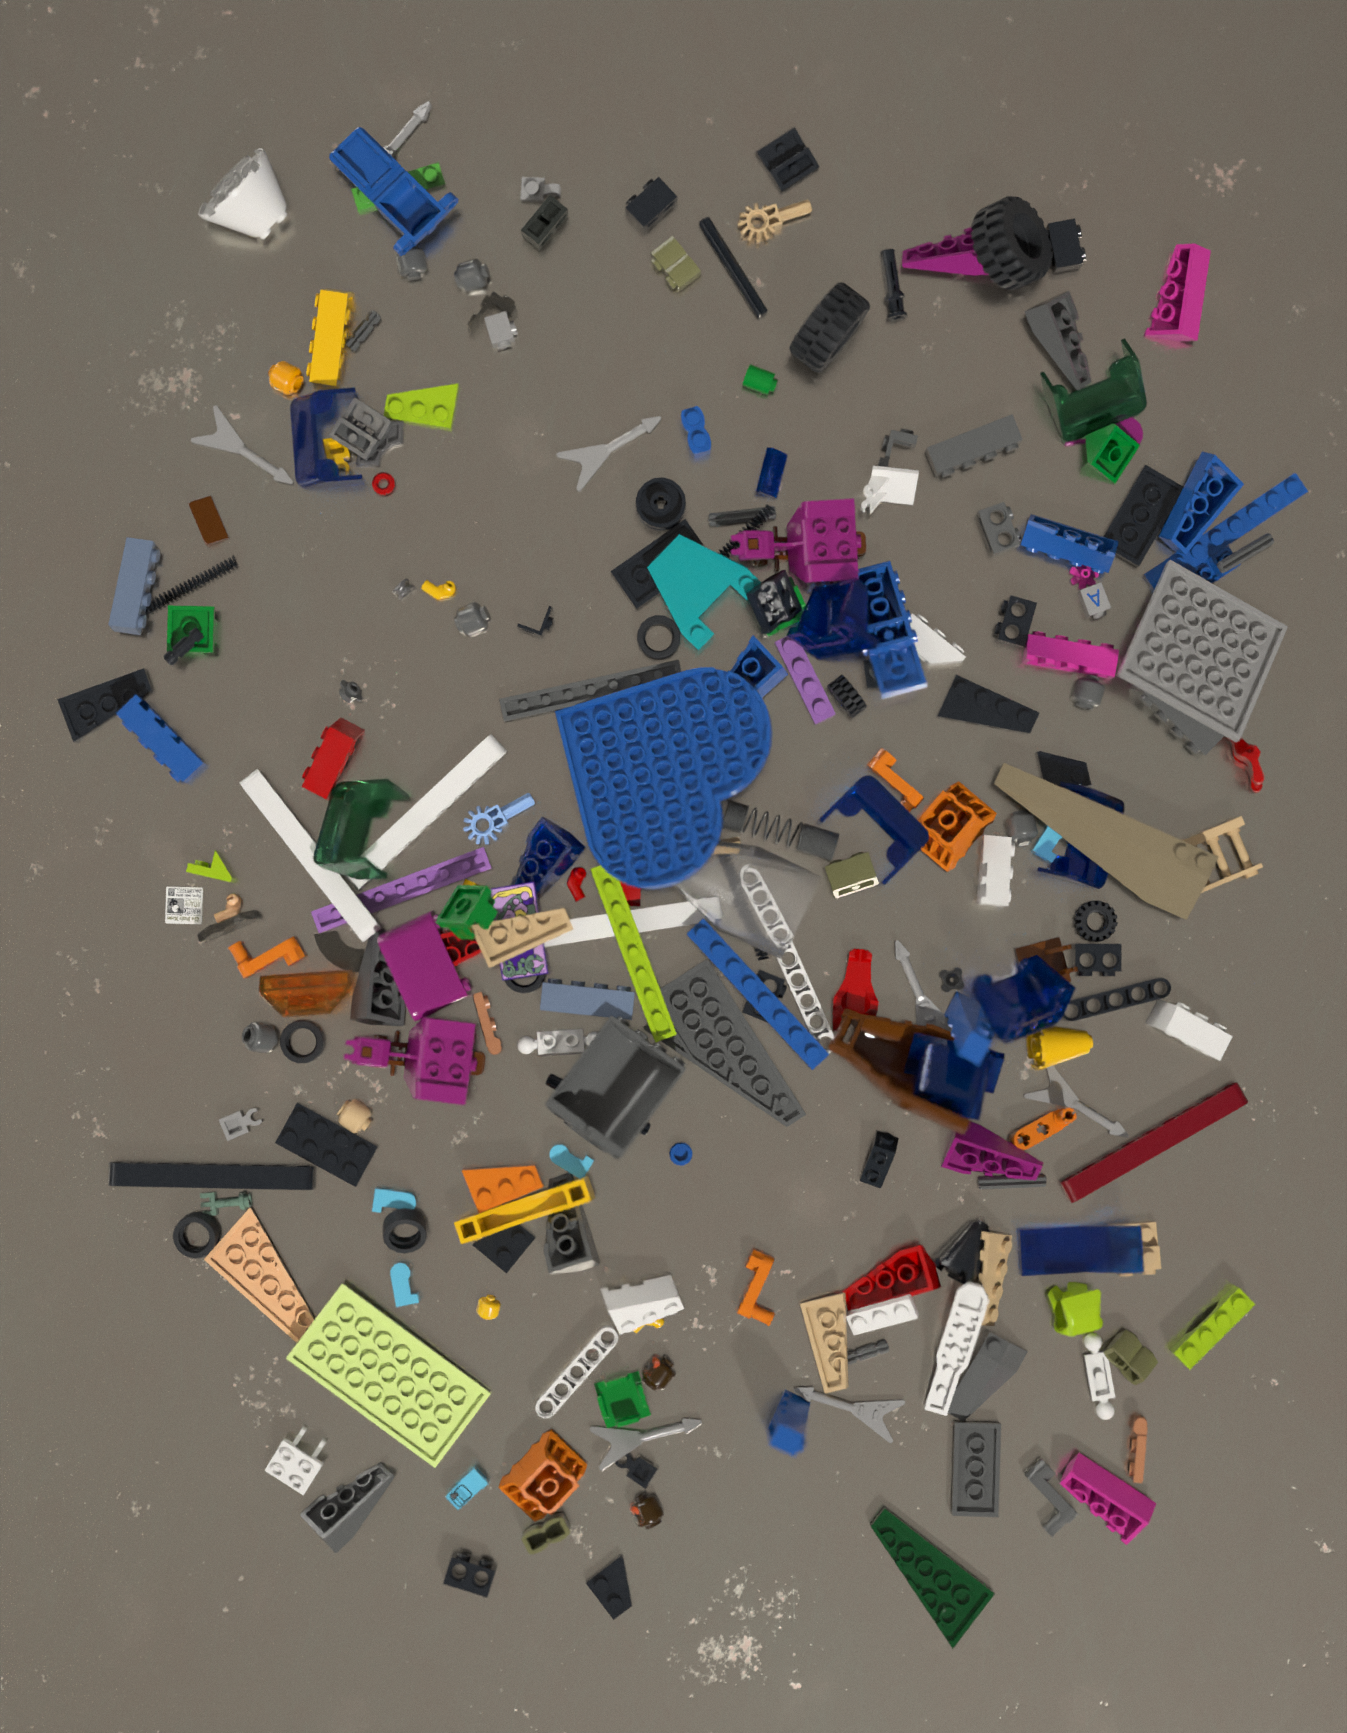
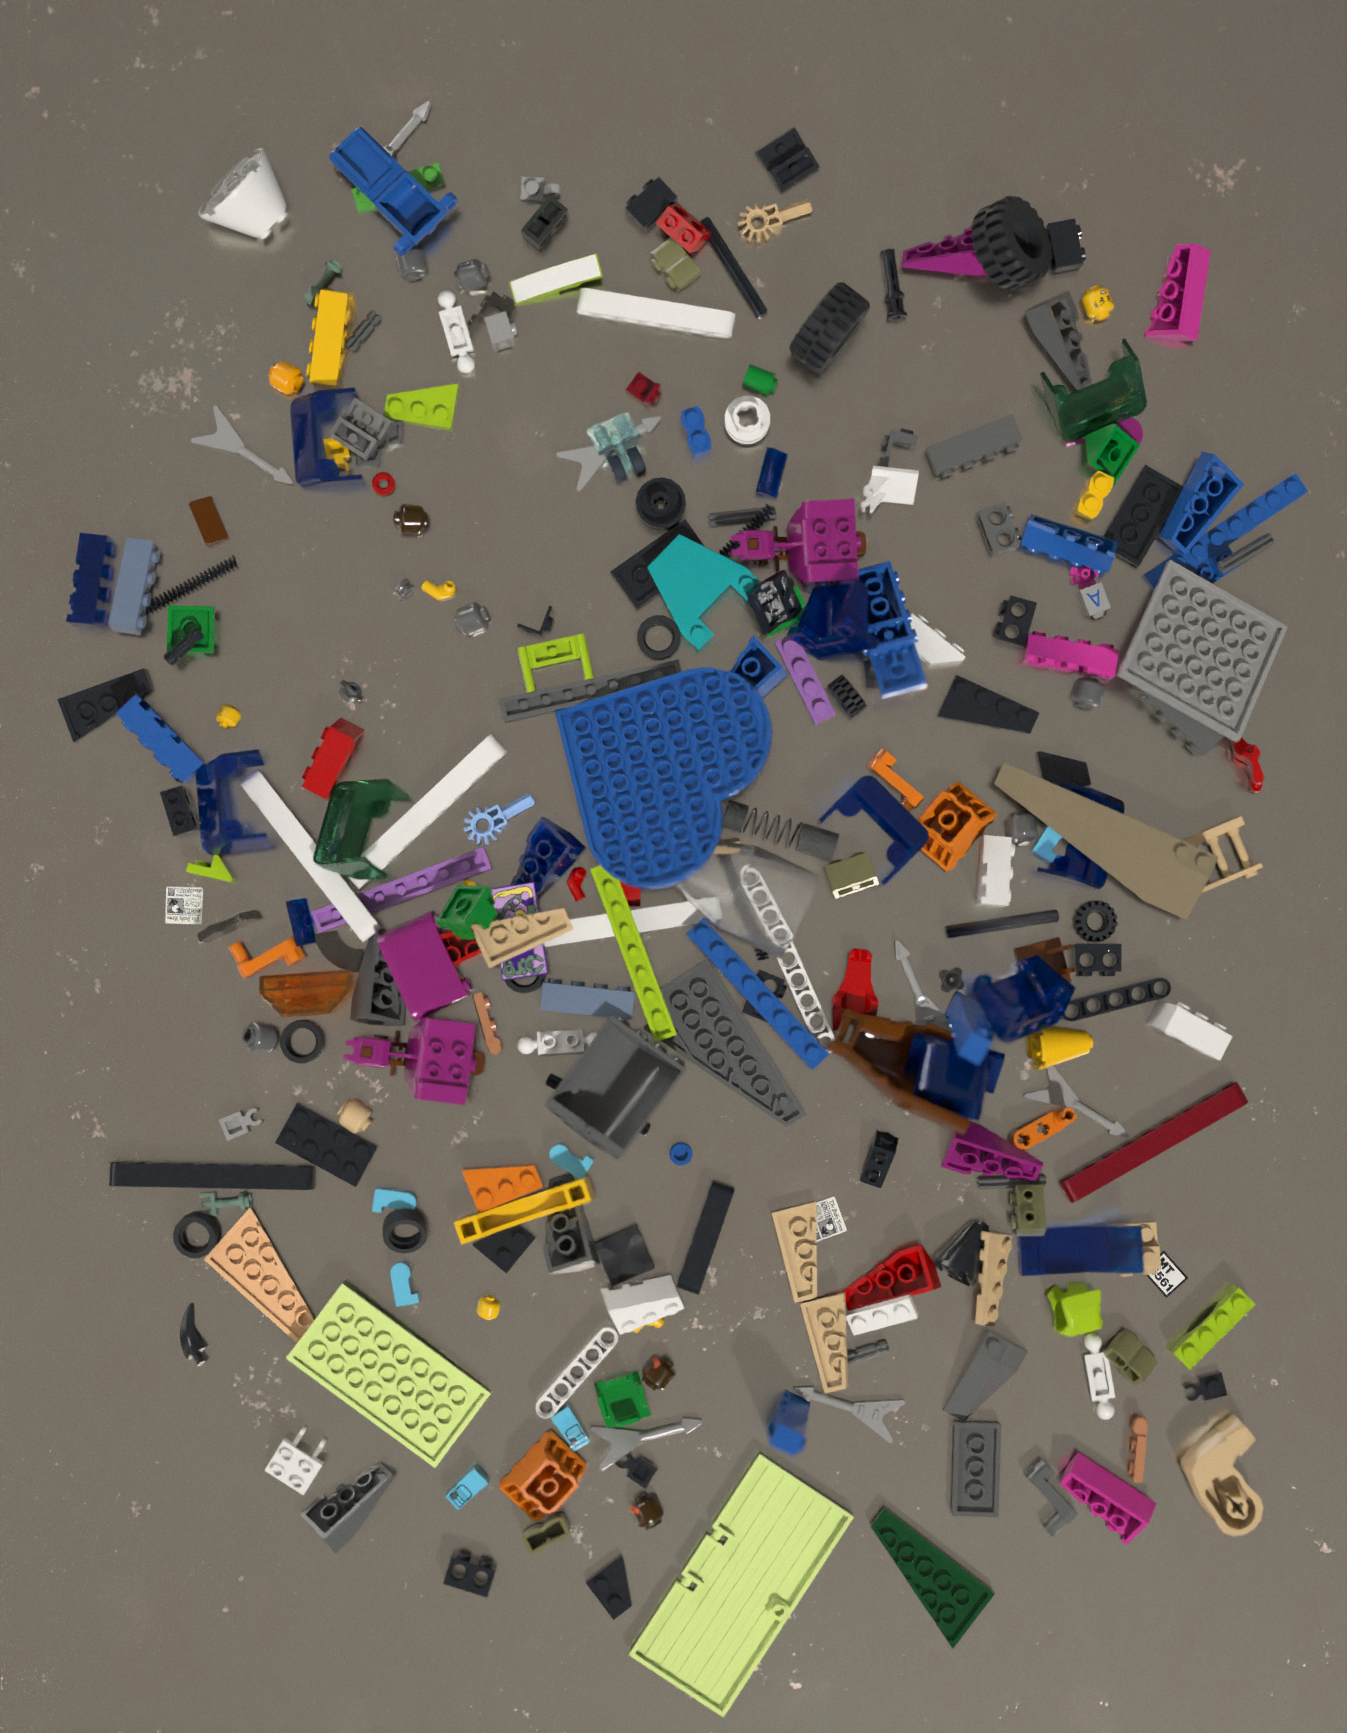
(91, 581): none -> clear blue wedge
(179, 811): none -> black brick
(189, 1340): none -> black bar
(217, 834): none -> clear blue windscreen
(228, 716): none -> yellow piece
(232, 908): light nougat arm -> none
(301, 922): none -> clear blue plate
(332, 268): none -> sand green hinge
(410, 519): none -> dark brown head
(456, 331): none -> white plate
(552, 653): none -> lime plate
(555, 279): none -> white slope
(570, 1427): none -> medium azure leg
(614, 435): none -> clear light blue plate
(624, 1255): none -> black brick
(644, 389): none -> dark red bracket
(655, 313): none -> white beam
(683, 227): none -> red brick
(705, 1237): none -> black beam
(743, 406): none -> white piece
(745, 1587): none -> yellowish green door
(761, 1265): orange beam -> none
(797, 1239): none -> tan wing
(828, 1219): none -> sticker
(956, 1345): white piece -> none
(1002, 923): none -> black axle
(1029, 1210): none -> olive brick
(1092, 501): none -> yellow brick
(1097, 302): none -> yellow head
(1168, 1277): none -> sticker
(1209, 1386): none -> black plate
(1218, 1481): none -> tan piece

